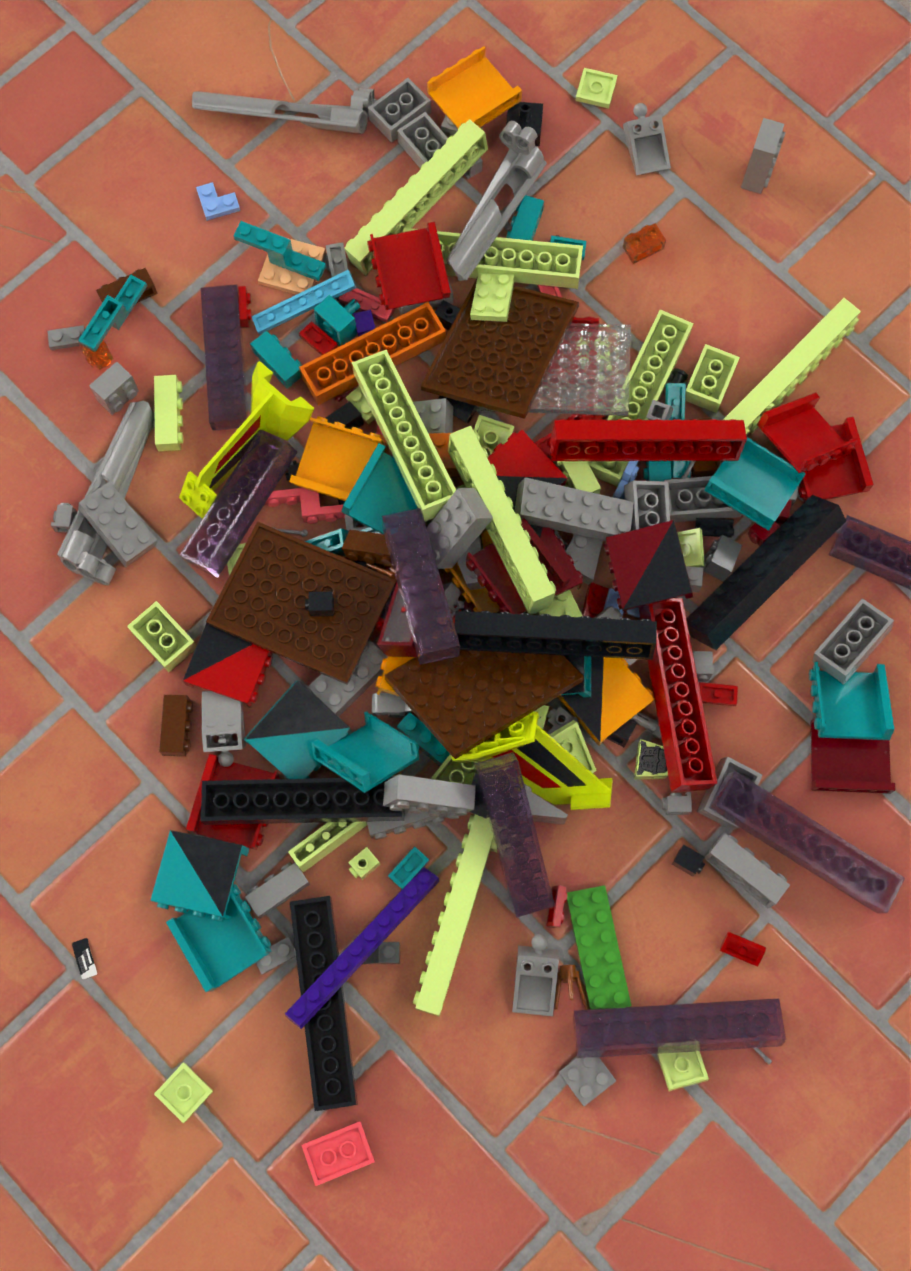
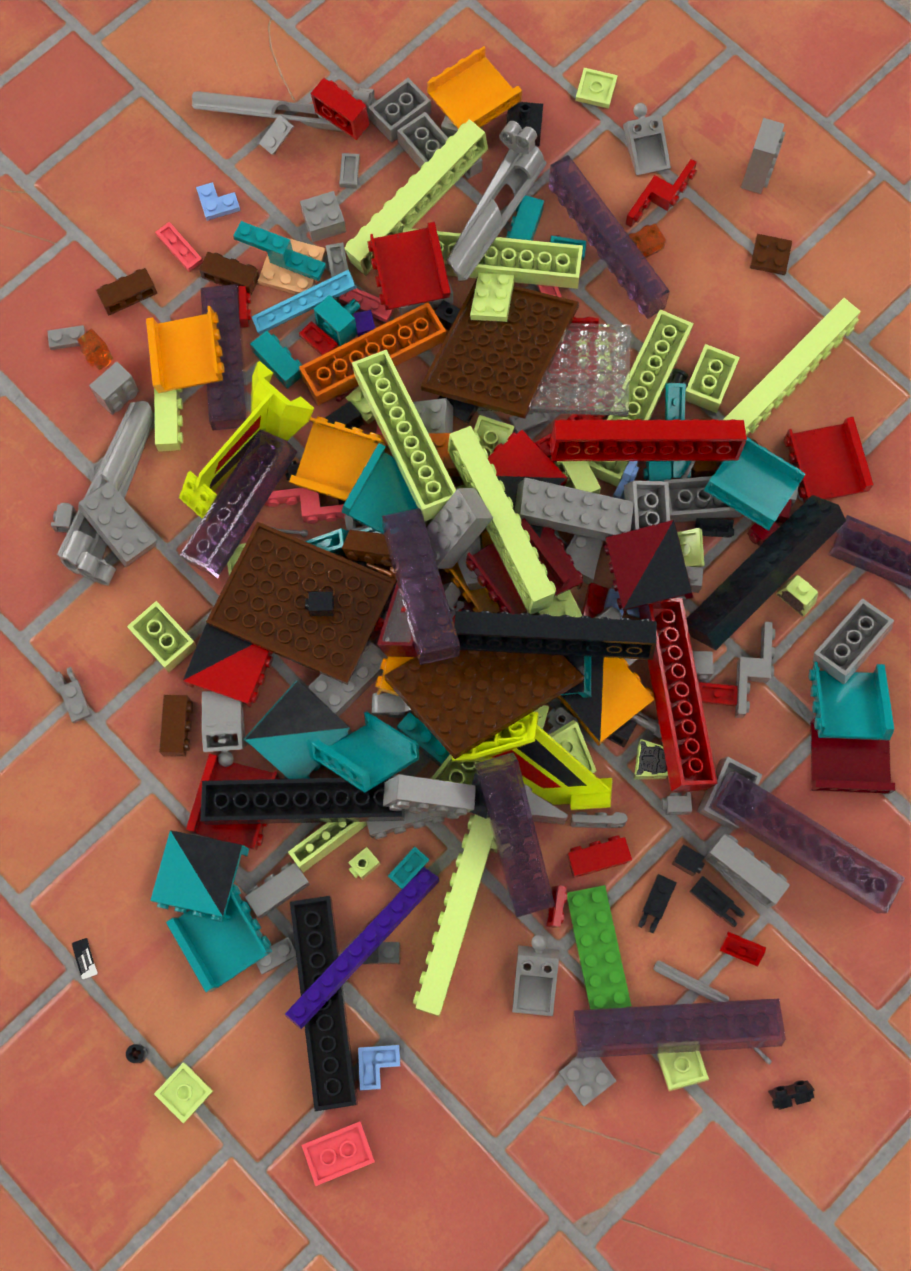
(73, 697): none -> light grey hinge
(112, 313): teal bracket -> none
(132, 1049): none -> black bush
(179, 246): none -> coral plate
(185, 352): none -> light orange panel
(228, 272): none -> reddish brown brick
(276, 134): none -> light grey plate
(323, 216): none -> light grey brick
(340, 108): none -> red brick
(349, 170): none -> light grey tile
(371, 1061): none -> light blue plate
(530, 422): none -> light grey plate
(569, 974): dark orange plant -> none
(598, 856): none -> red brick
(599, 820): none -> light grey hinge
(608, 237): none -> clear purple brick
(657, 901): none -> black hinge
(659, 411): light grey brick -> none
(661, 193): none -> red bracket
(690, 982): none -> light grey axle
(715, 900): none -> black hinge
(722, 558): dark grey brick -> none
(754, 669): none -> light grey bracket
(771, 254): none -> reddish brown plate
(798, 594): none -> yellowish green torso
(800, 1091): none -> black hinge
(803, 434): red panel -> none

